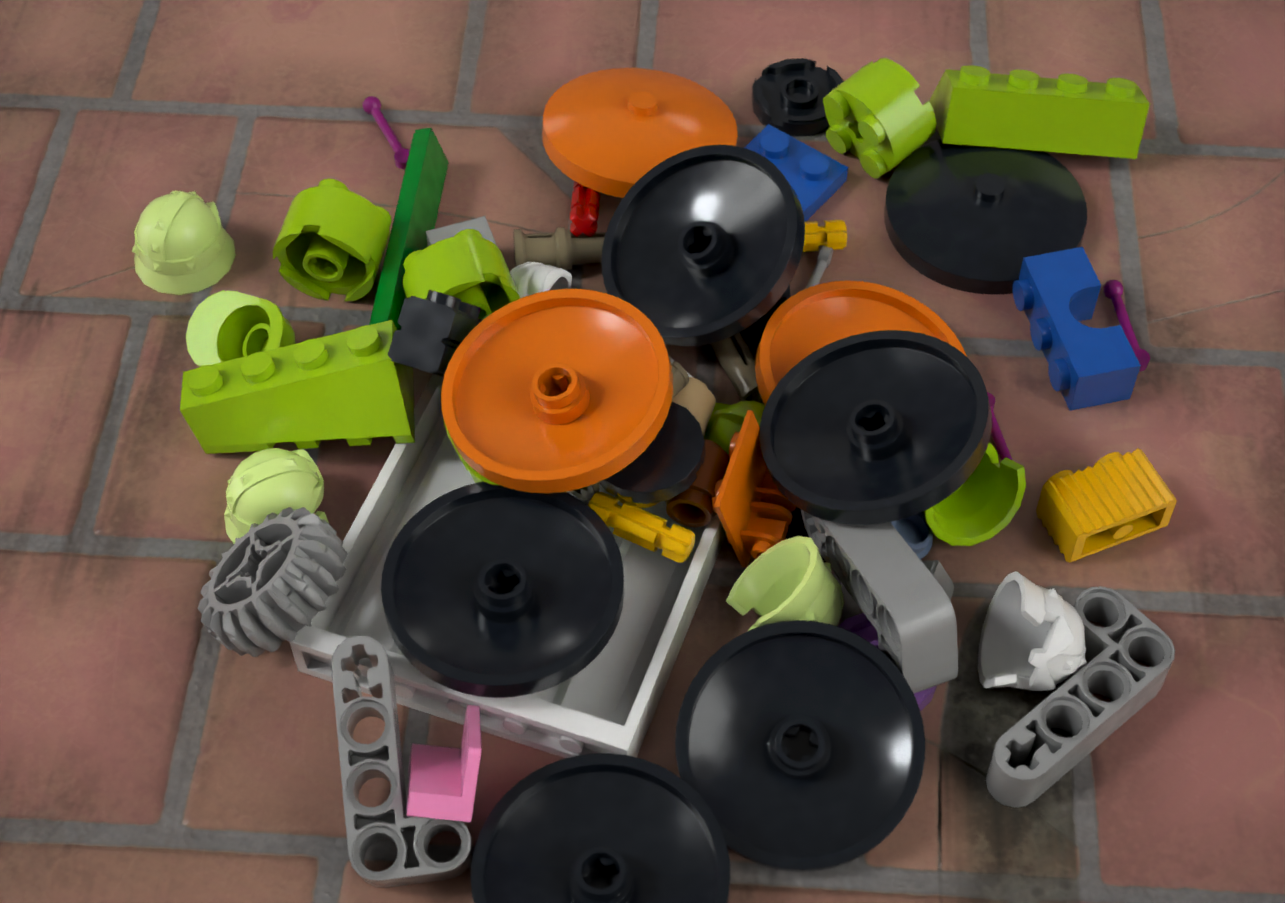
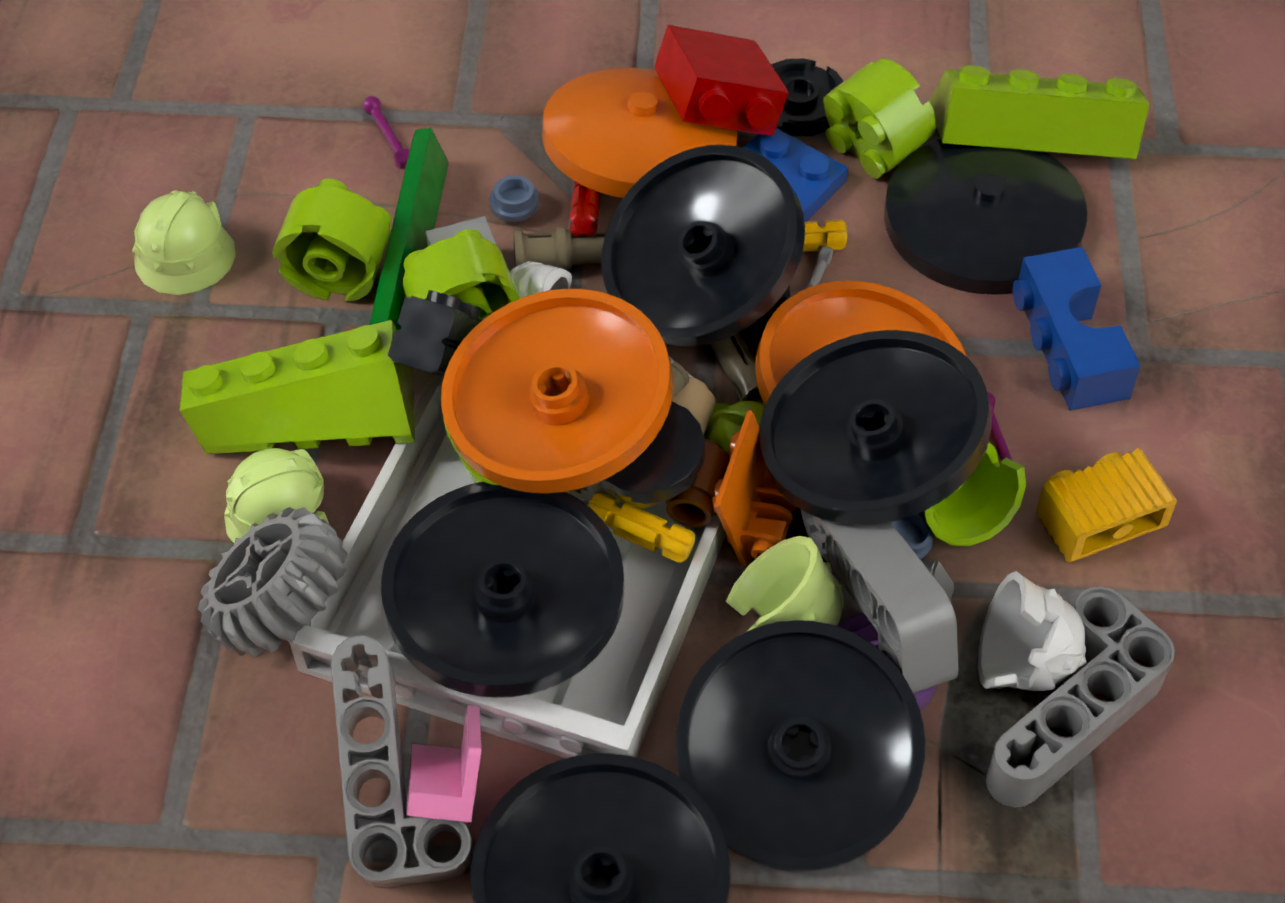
(235, 326): lime piece -> none
(514, 199): none -> sand blue plate
(720, 80): none -> red brick
(1113, 290): magenta hinge -> none

